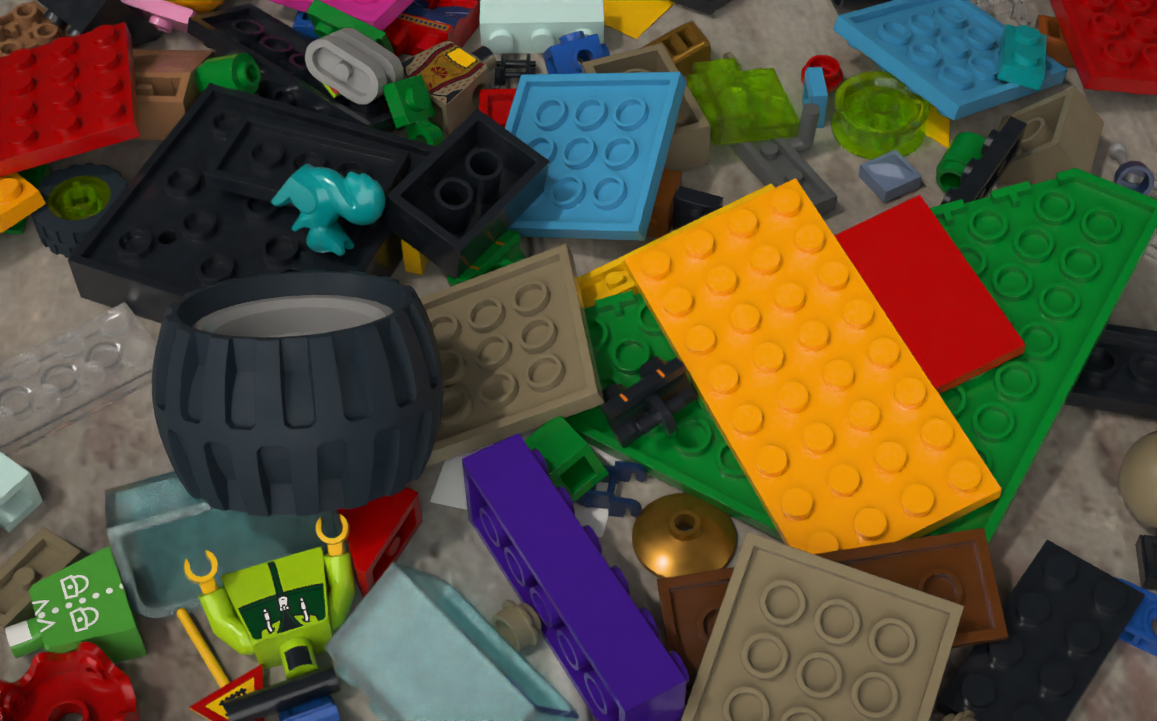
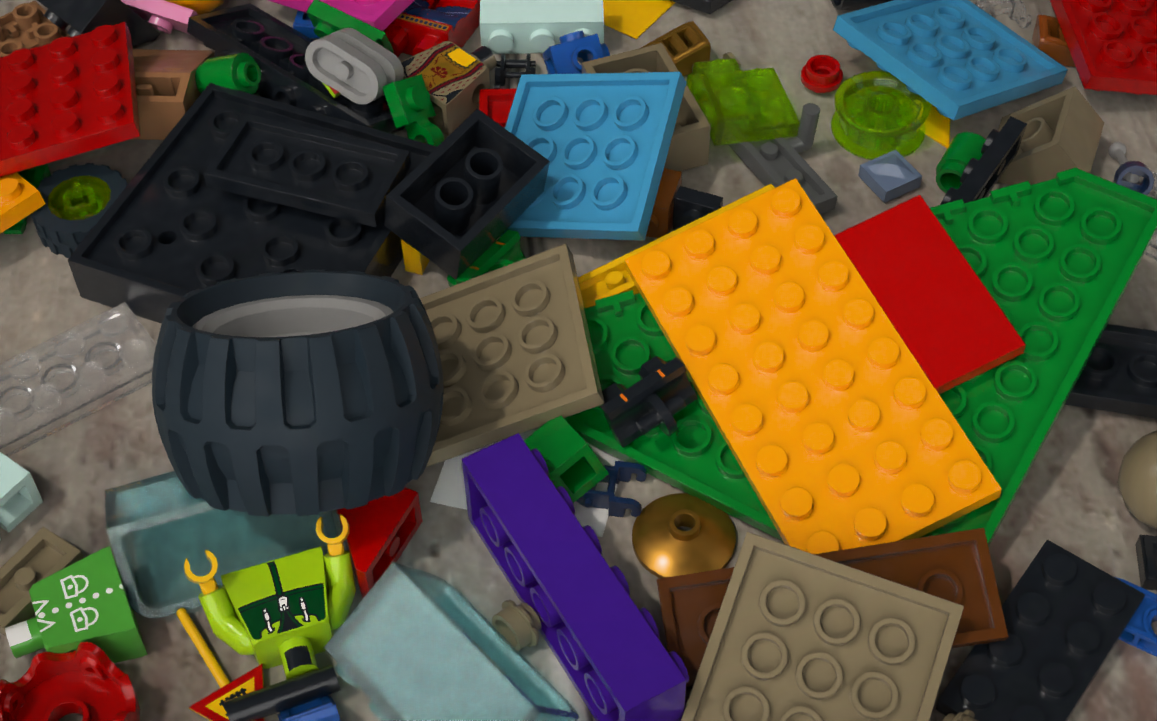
(325, 196): teal animal -> none
(815, 91): dark azure tile -> none
(1022, 56): teal plate -> none

